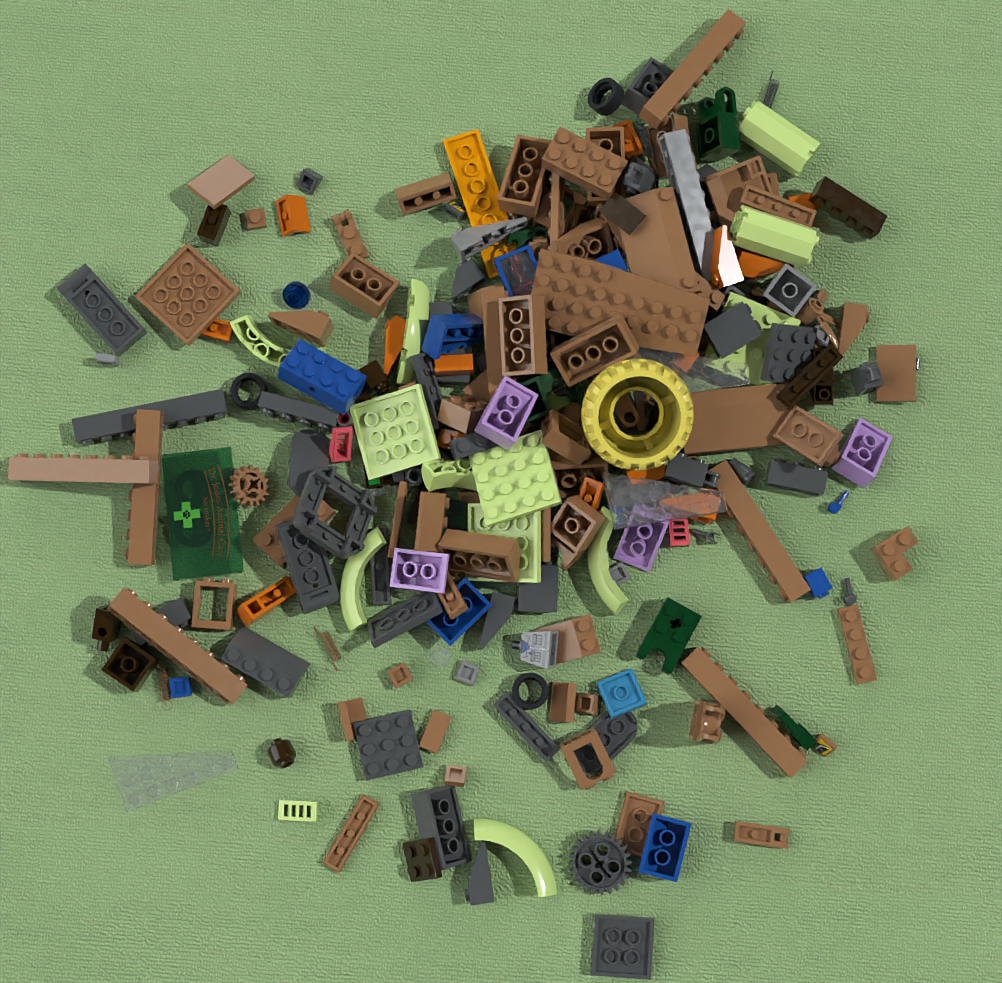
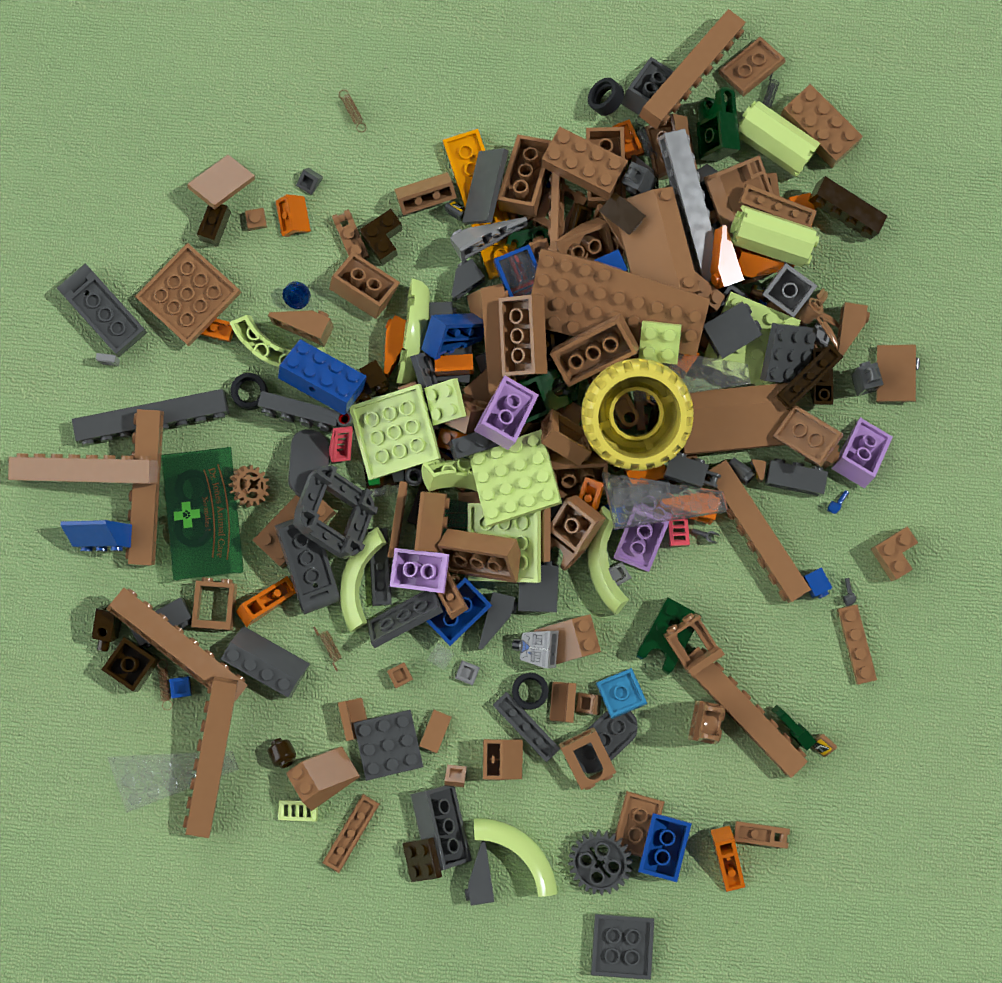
(98, 535): none -> blue slope
(211, 758): none -> medium nougat brick
(322, 777): none -> medium nougat slope
(354, 107): none -> medium nougat piece
(378, 235): none -> dark brown brick
(445, 401): none -> yellowish green plate
(485, 186): none -> dark grey tile
(502, 759): none -> medium nougat slope
(660, 342): none -> yellowish green plate
(713, 653): none -> medium nougat panel
(728, 858): none -> orange slope
(751, 66): none -> medium nougat tile
(758, 468): none -> medium nougat slope
(823, 123): none -> medium nougat brick

